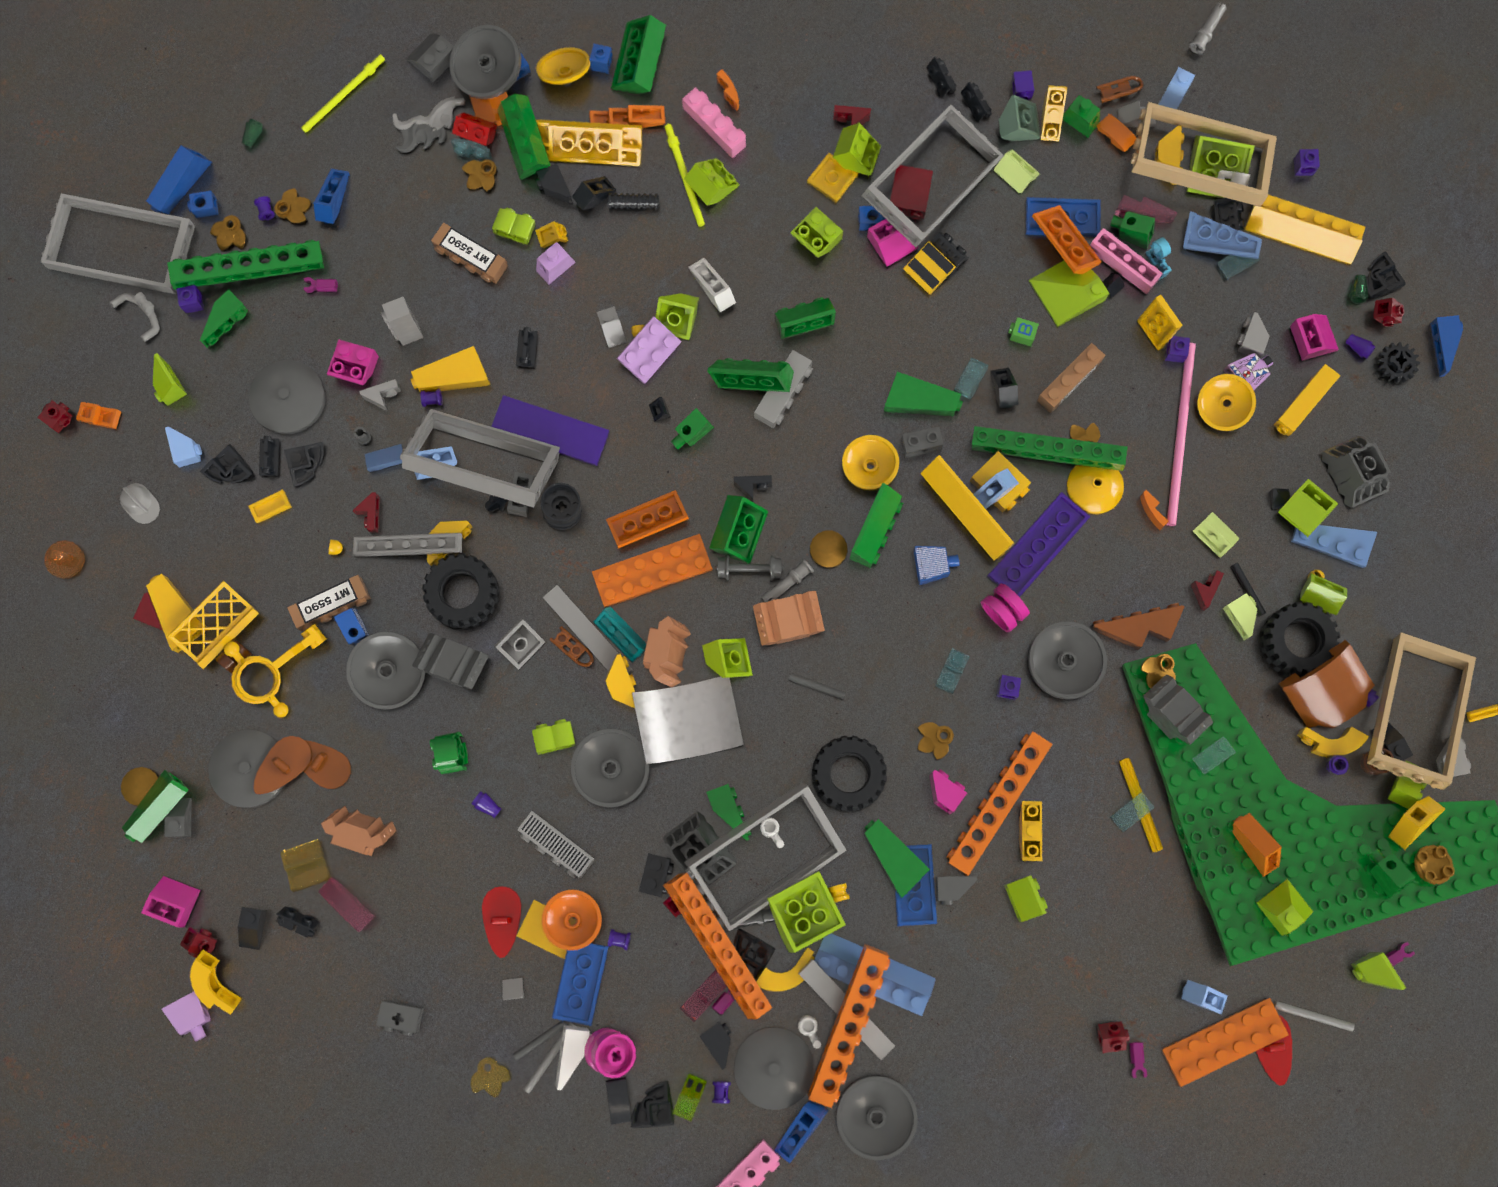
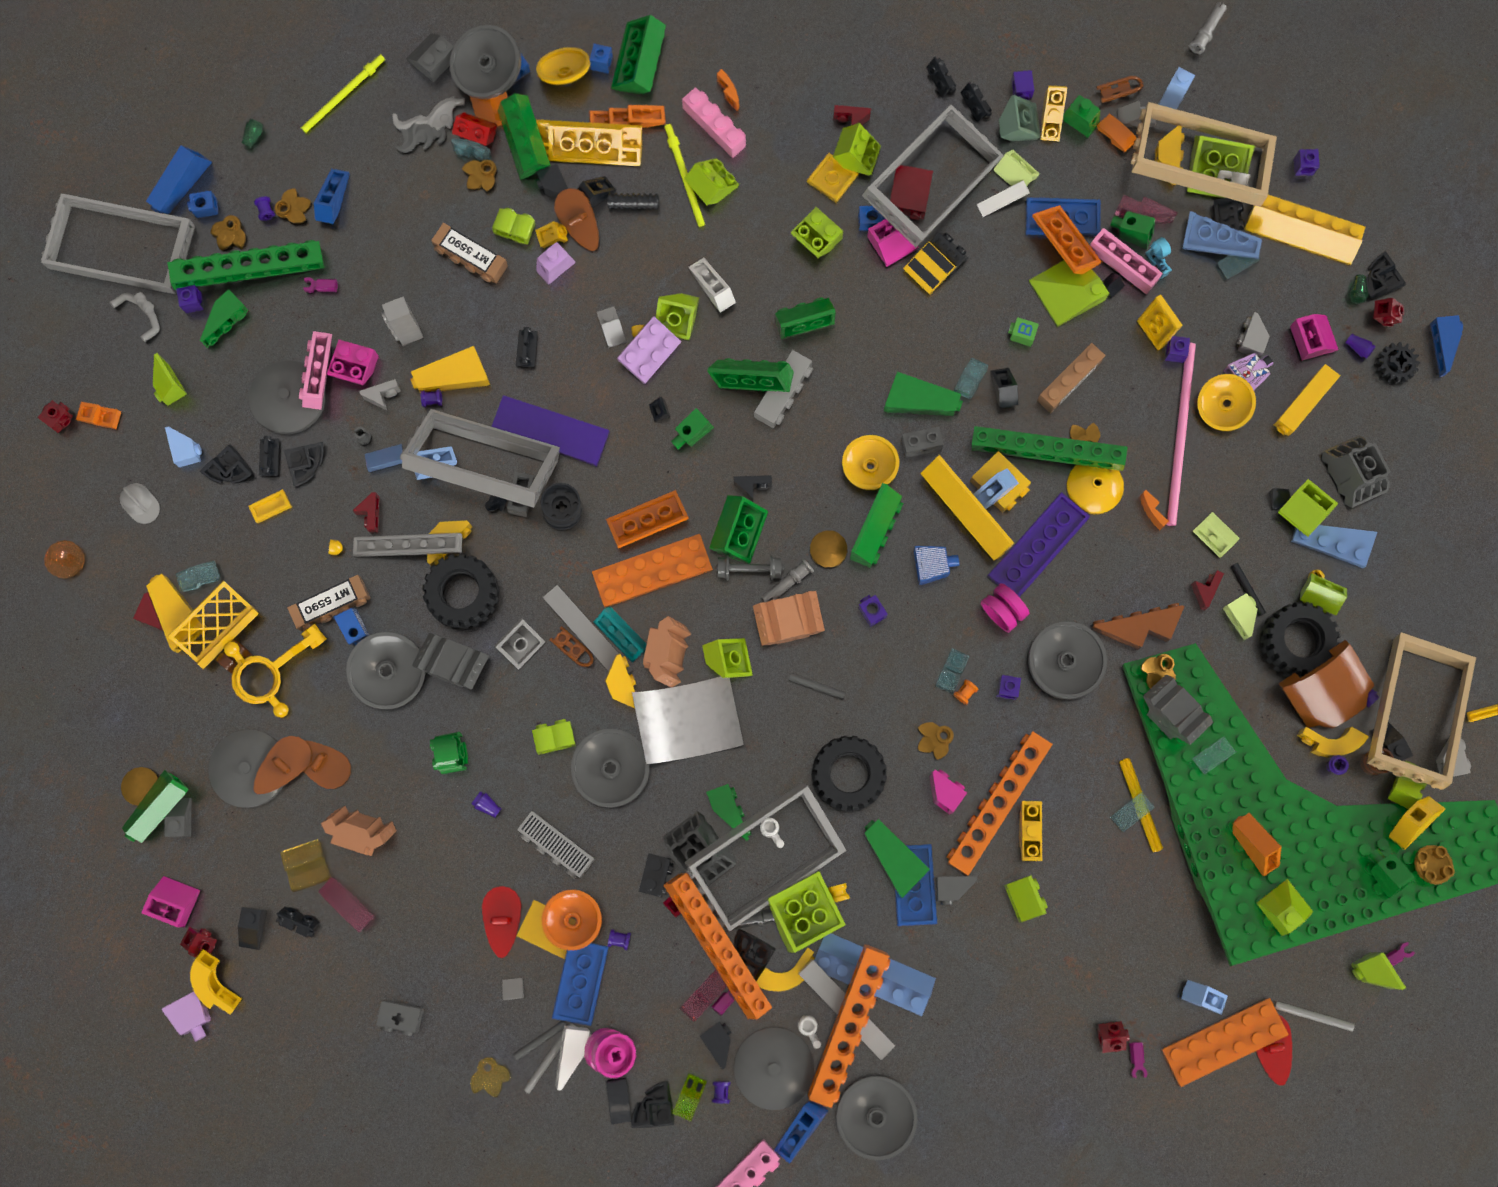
(197, 575): none -> clear light blue slope
(316, 373): none -> bright pink brick
(577, 217): none -> dark orange shield
(872, 619): none -> dark purple brick
(965, 691): none -> orange bush
(1003, 198): none -> white sticker

